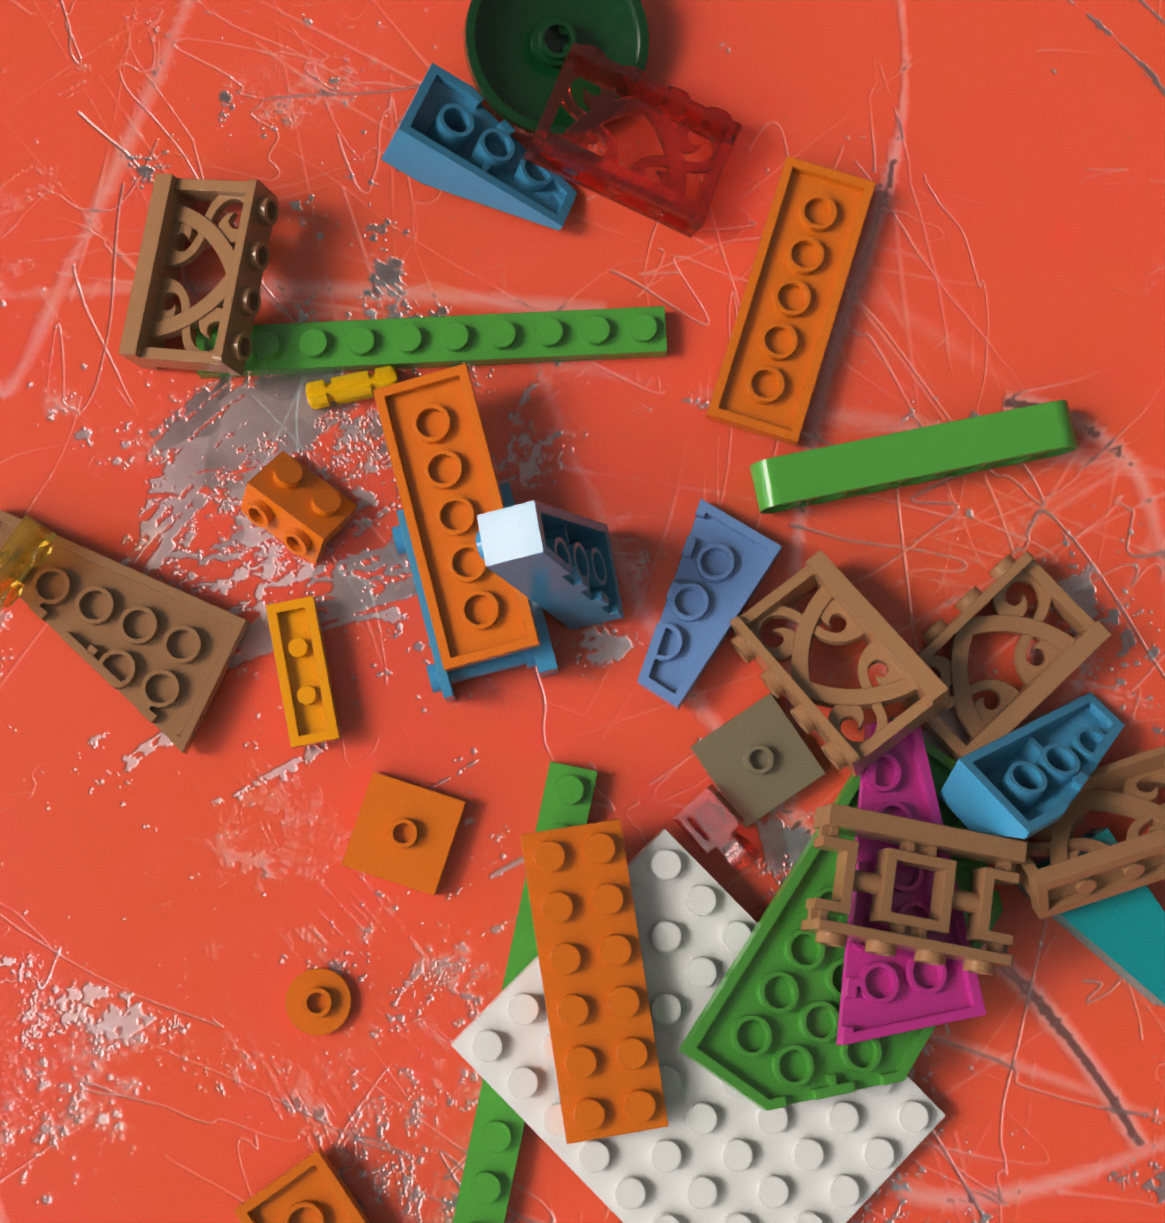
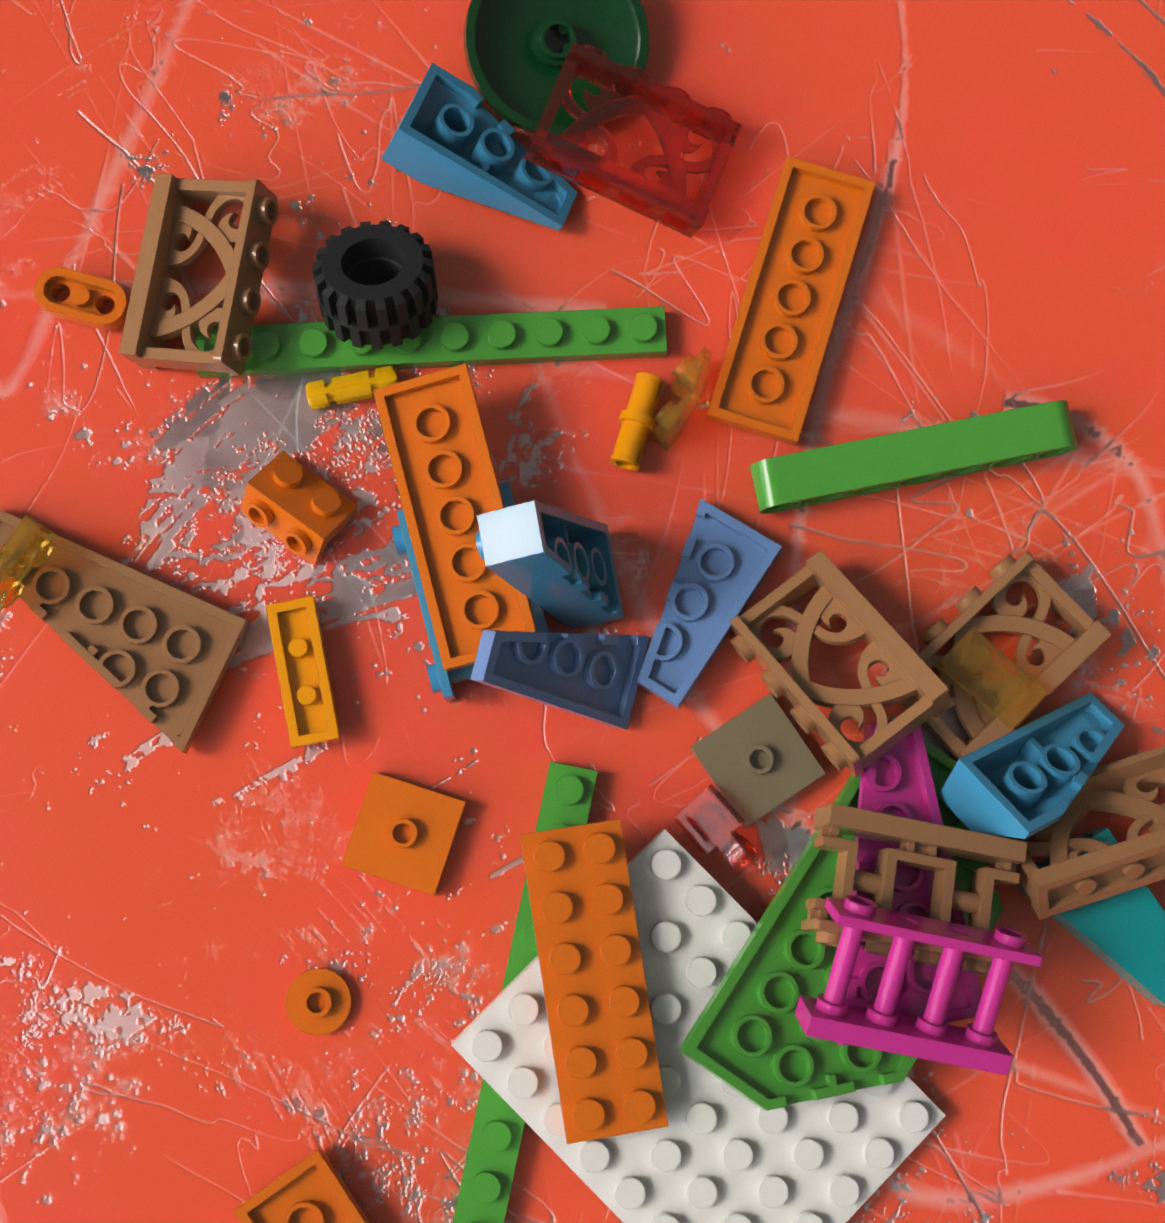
(85, 300): none -> orange plate
(376, 284): none -> black tyre
(567, 671): none -> medium blue wing
(637, 421): none -> light orange pin
(687, 389): none -> clear yellow slope
(929, 1034): none -> dark pink fence
(993, 679): none -> clear yellow plate

